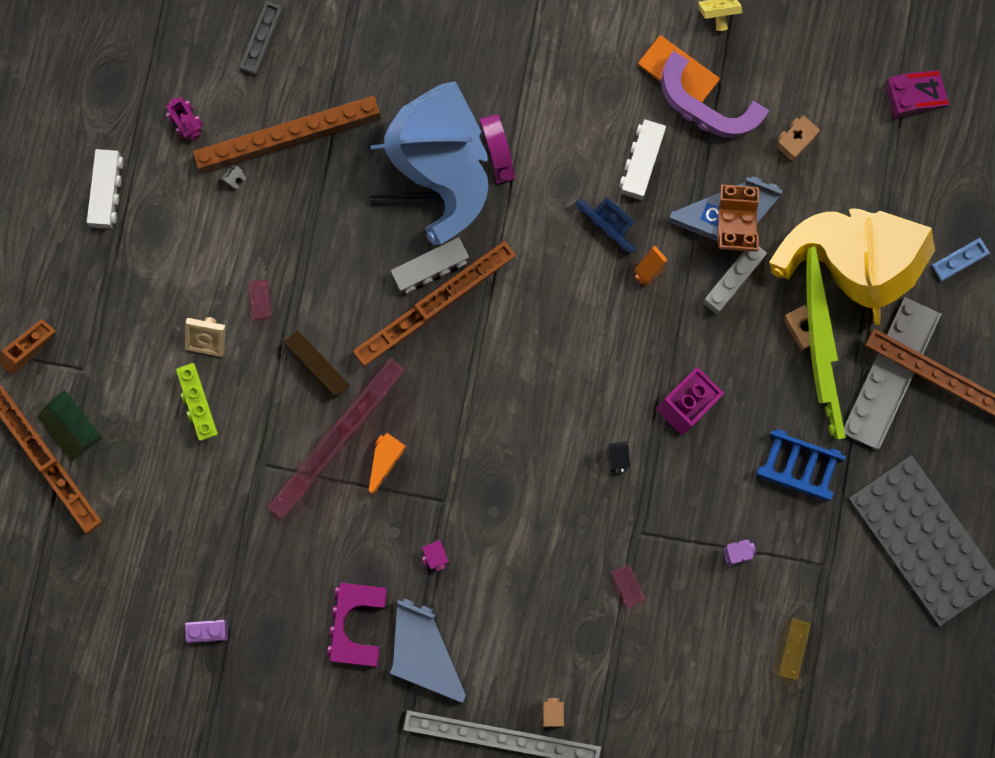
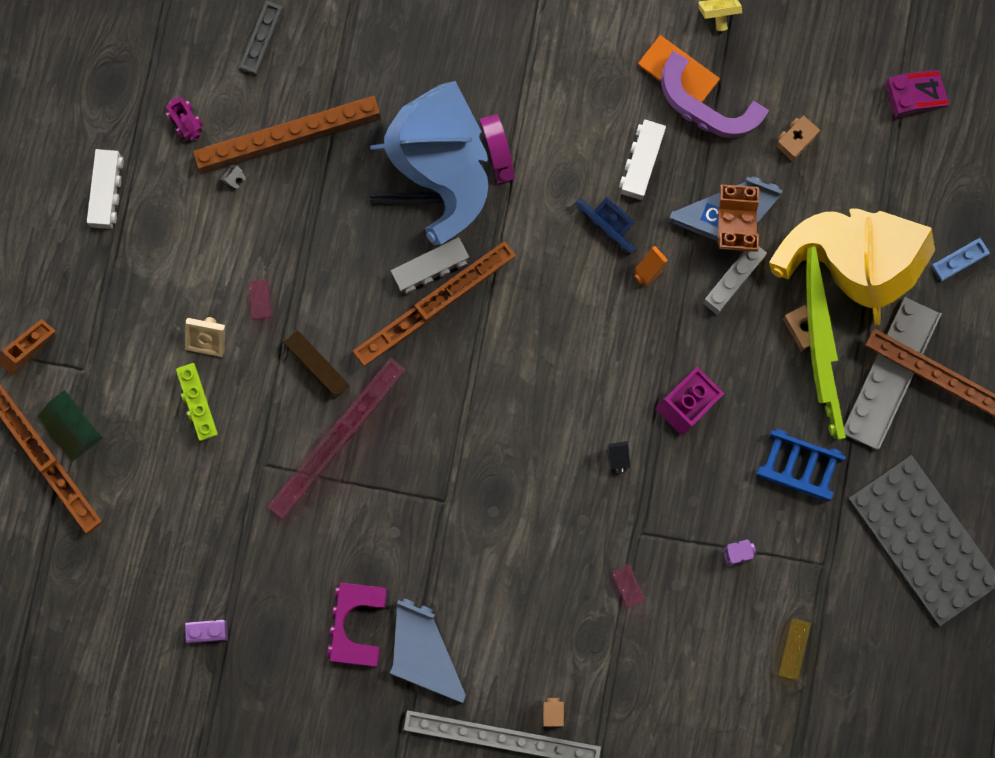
(385, 457): orange slope -> none
(435, 556): magenta brick -> none

